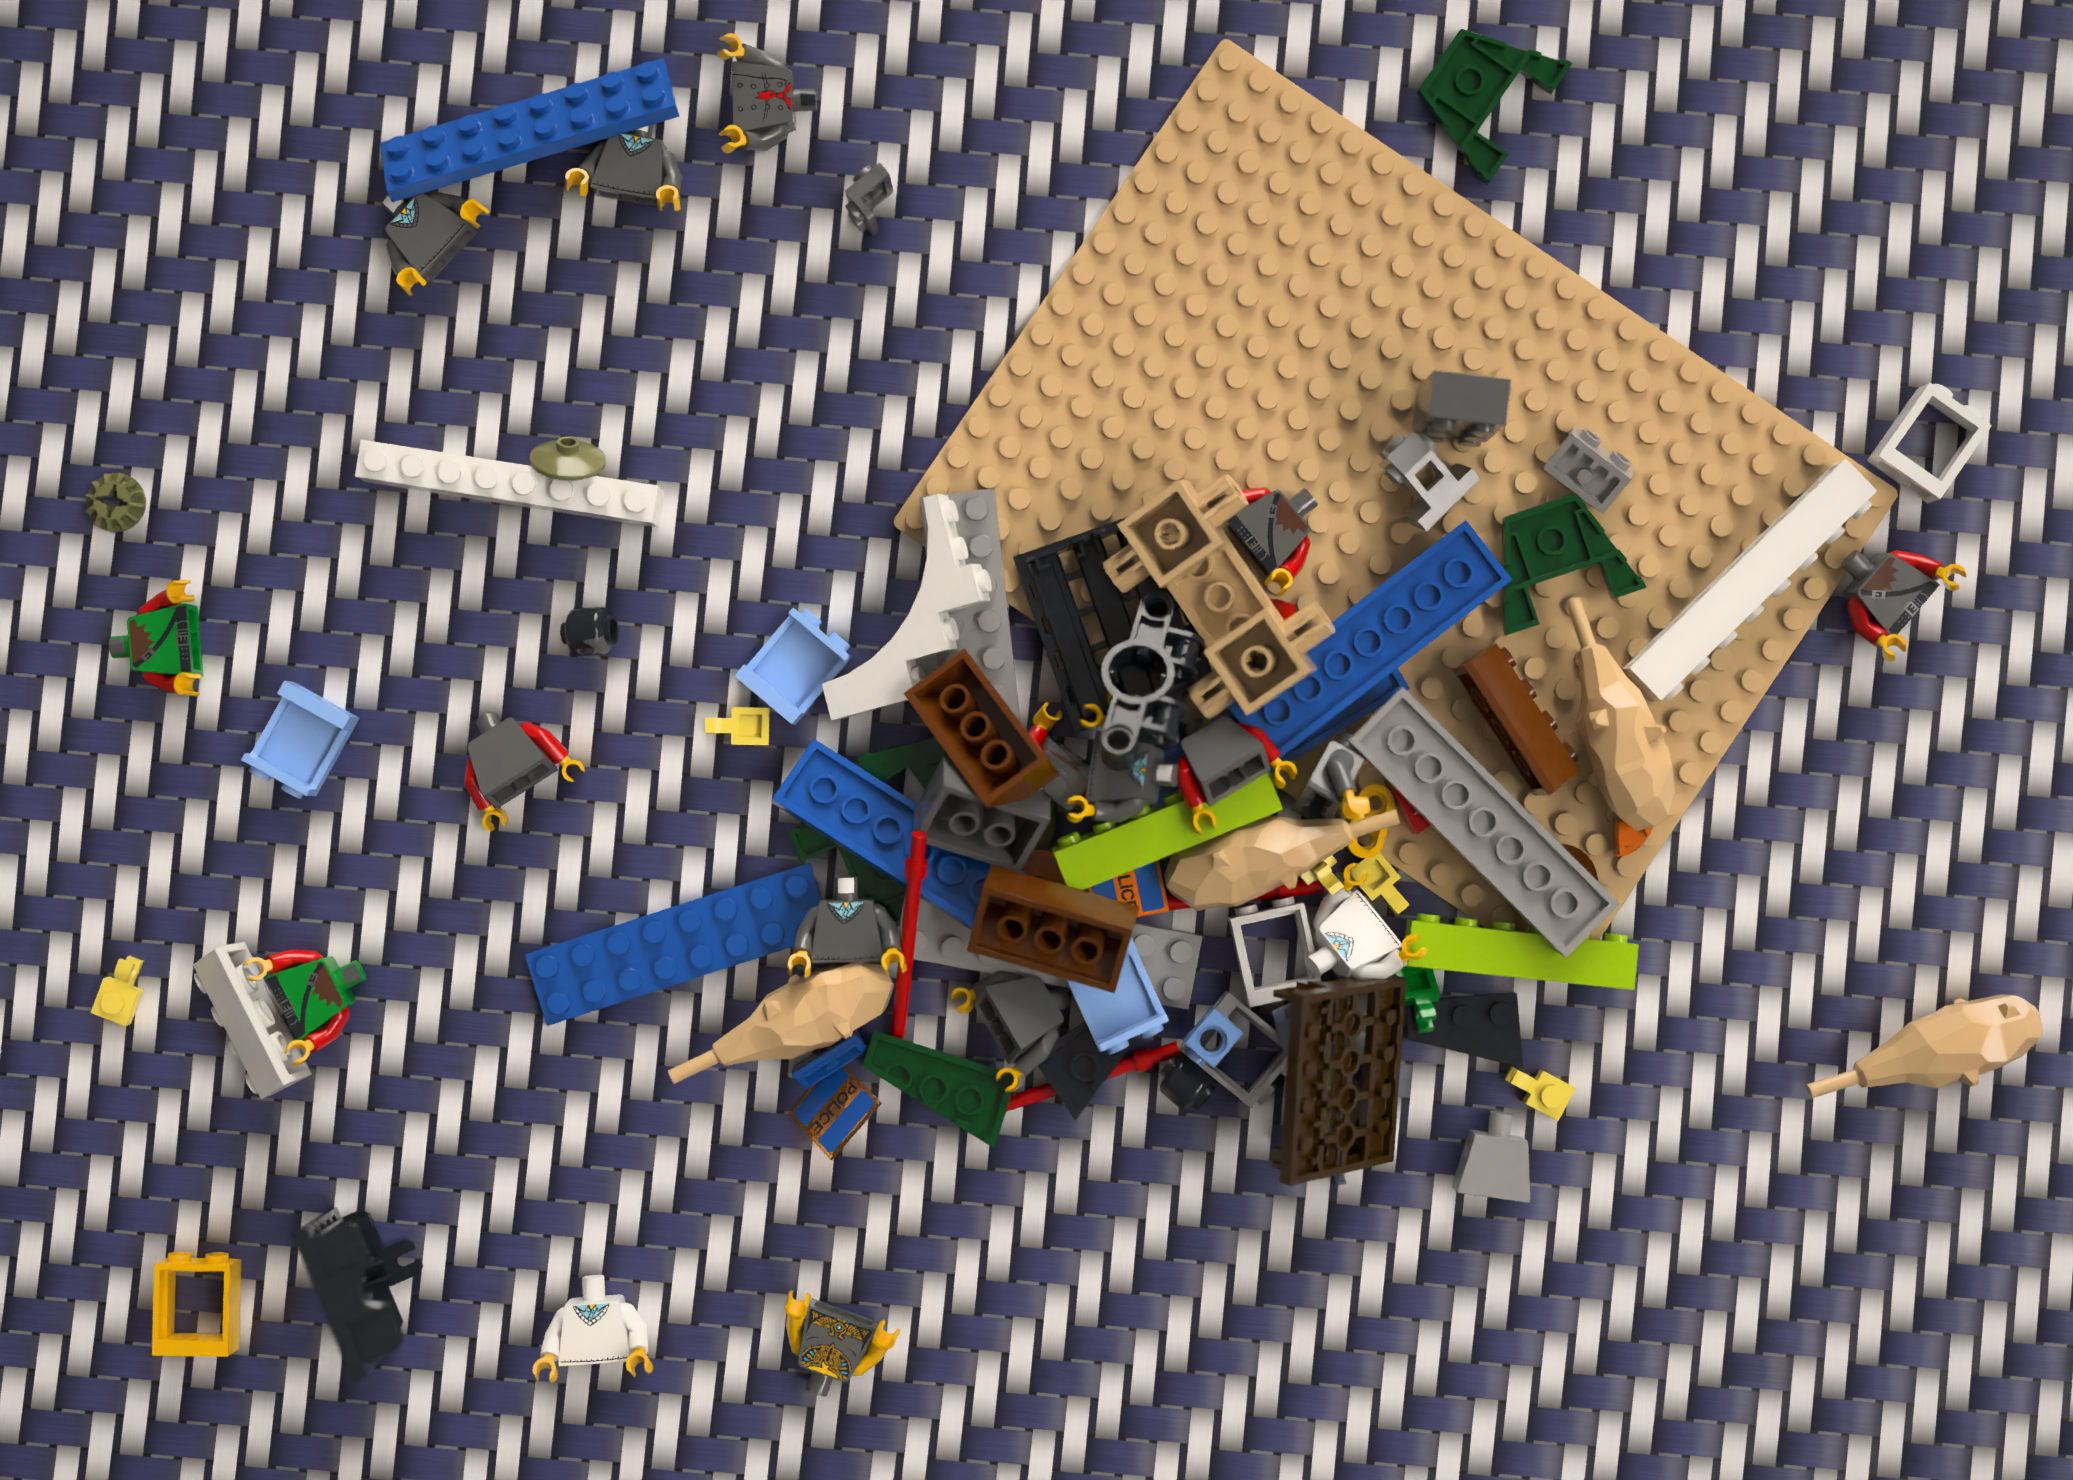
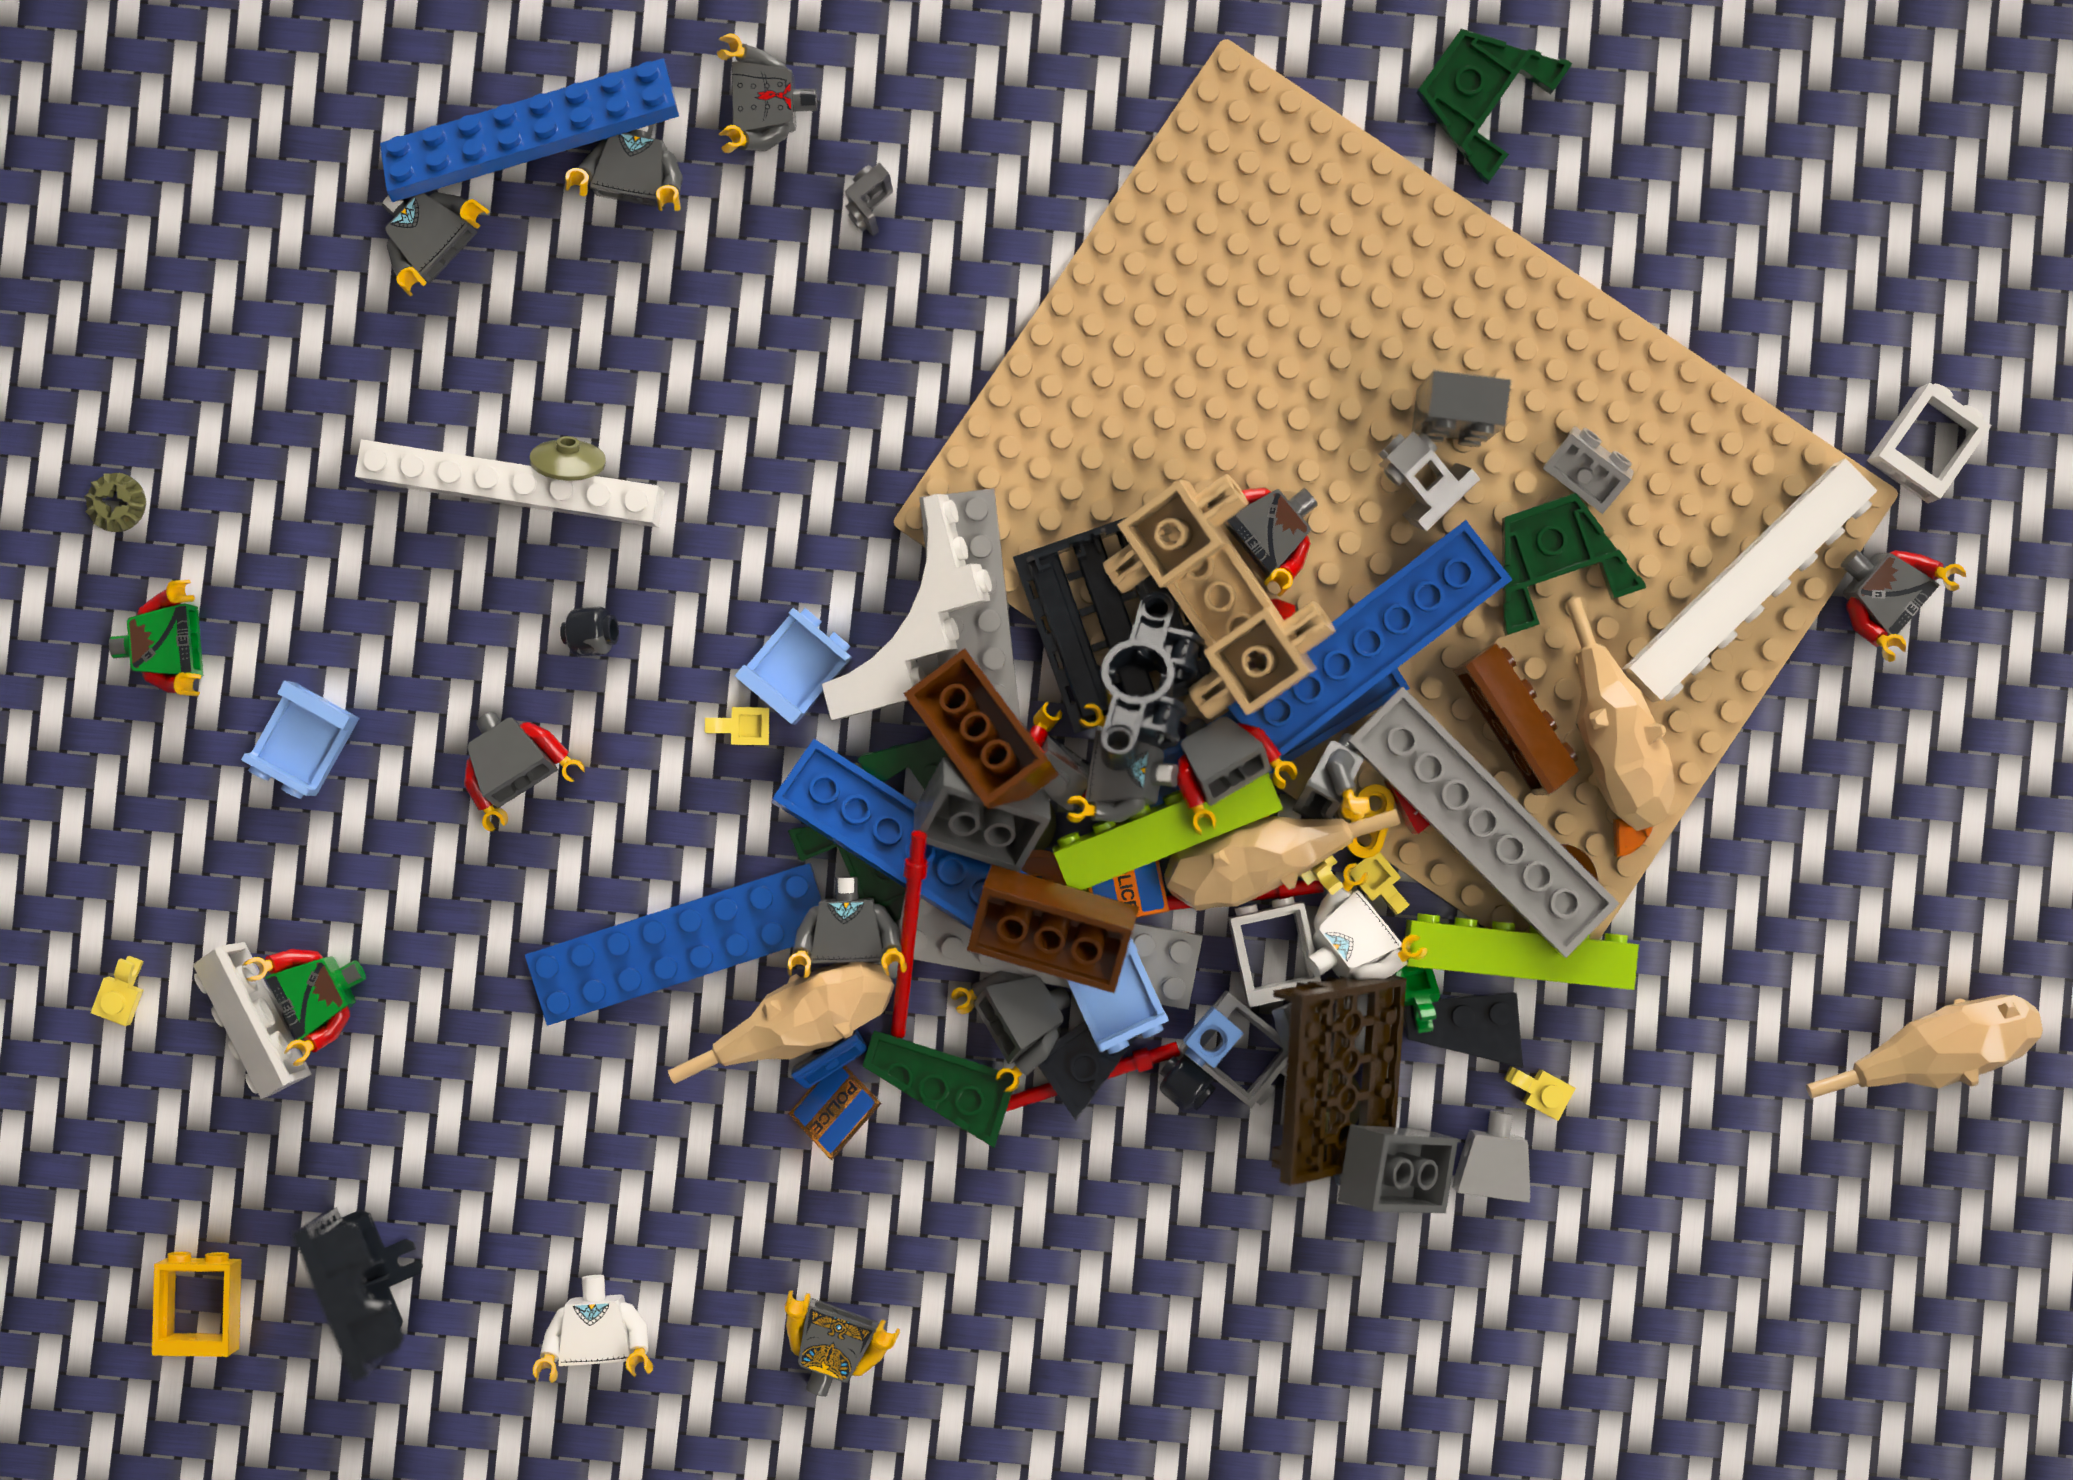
(1397, 1169): none -> dark grey brick

